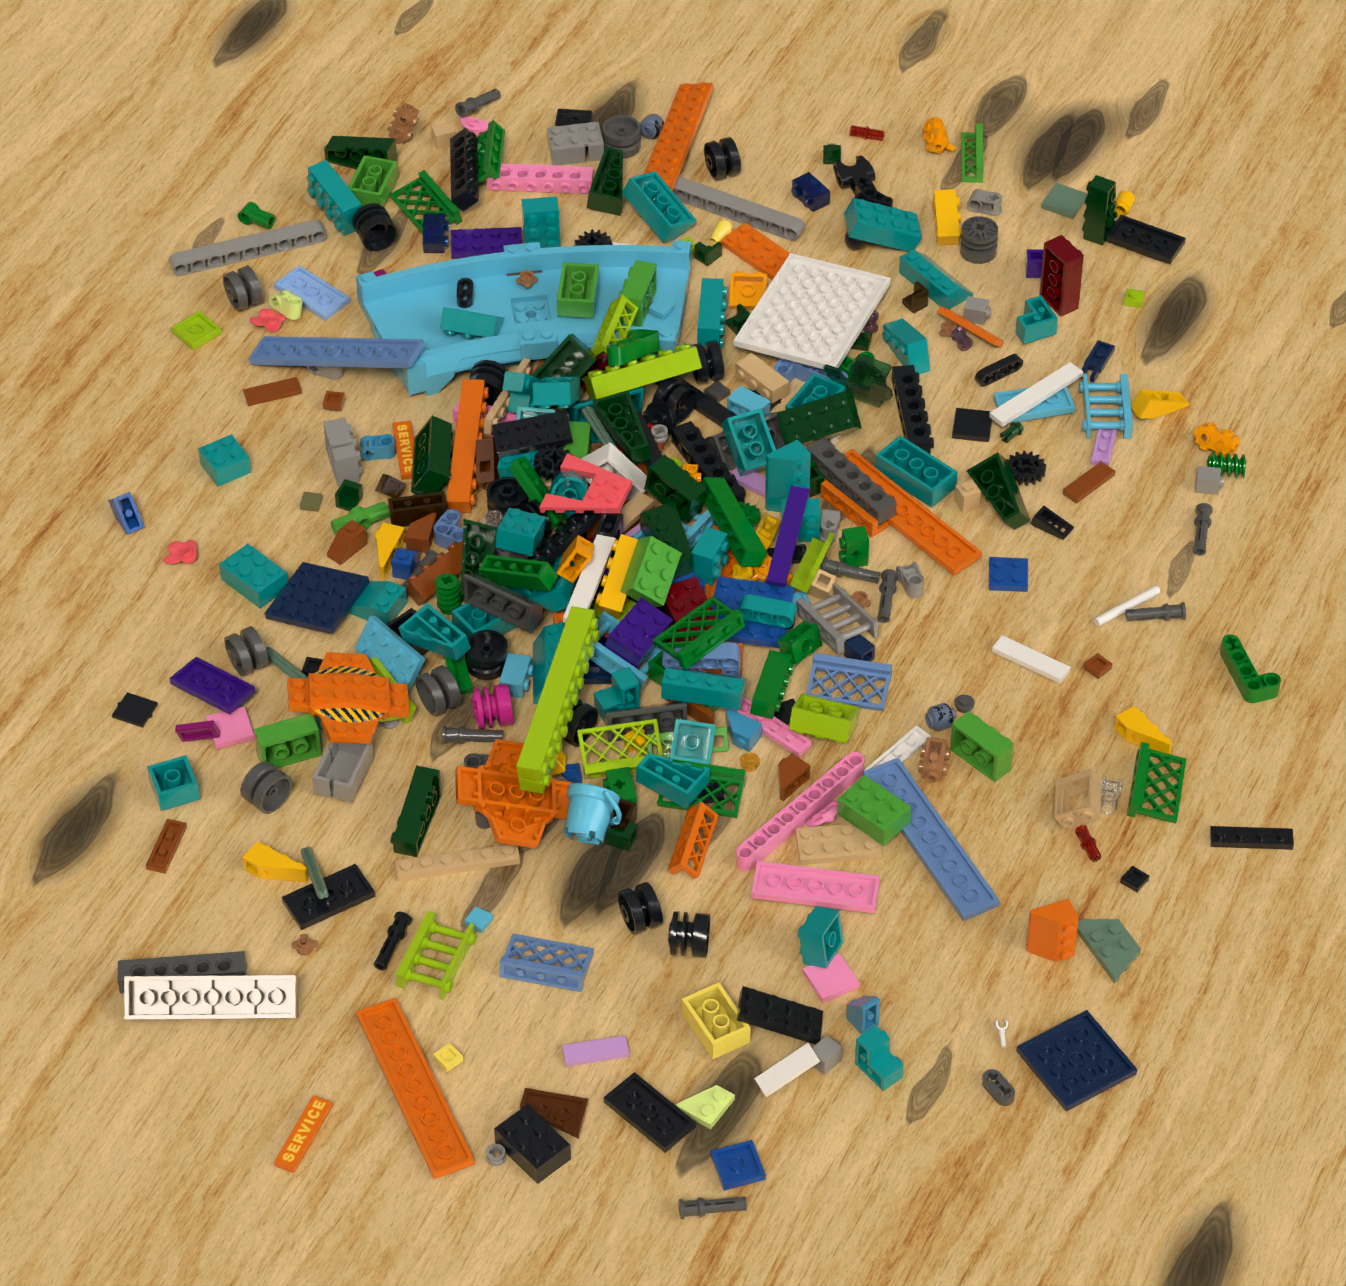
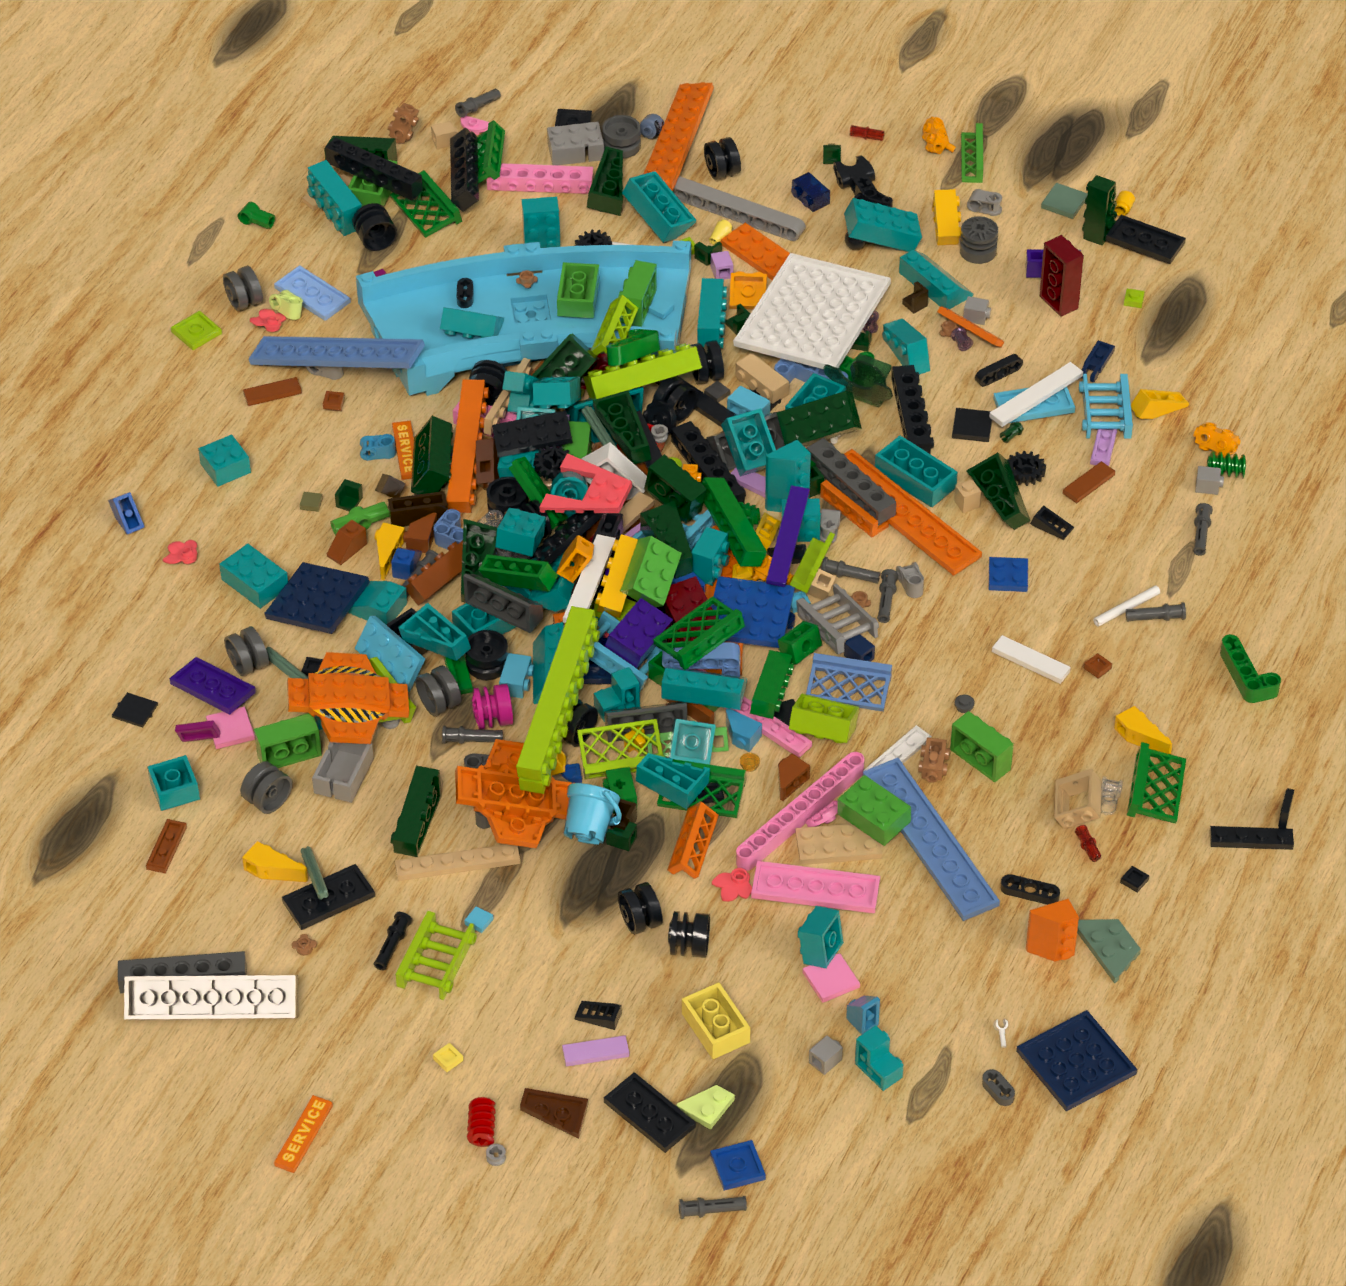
(247, 247): light grey beam -> none
(342, 451): light grey piece -> none
(374, 169): none -> black brick
(415, 1088): orange plate -> none
(435, 233): clear blue brick -> none
(448, 593): green piece -> none
(481, 1122): none -> red piece
(483, 241): dark purple plate -> none
(532, 1143): black brick -> none
(545, 972): medium blue fence -> none
(609, 1022): none -> black slope
(721, 265): none -> lavender brick
(733, 884): none -> coral plate
(767, 611): teal beam -> none
(780, 1015): black plate -> none
(787, 1069): white tile -> none
(854, 546): green brick -> none
(940, 717): sand blue head -> none
(1026, 882): none -> black beam
(1037, 321): teal brick -> none
(1286, 807): none -> black tile

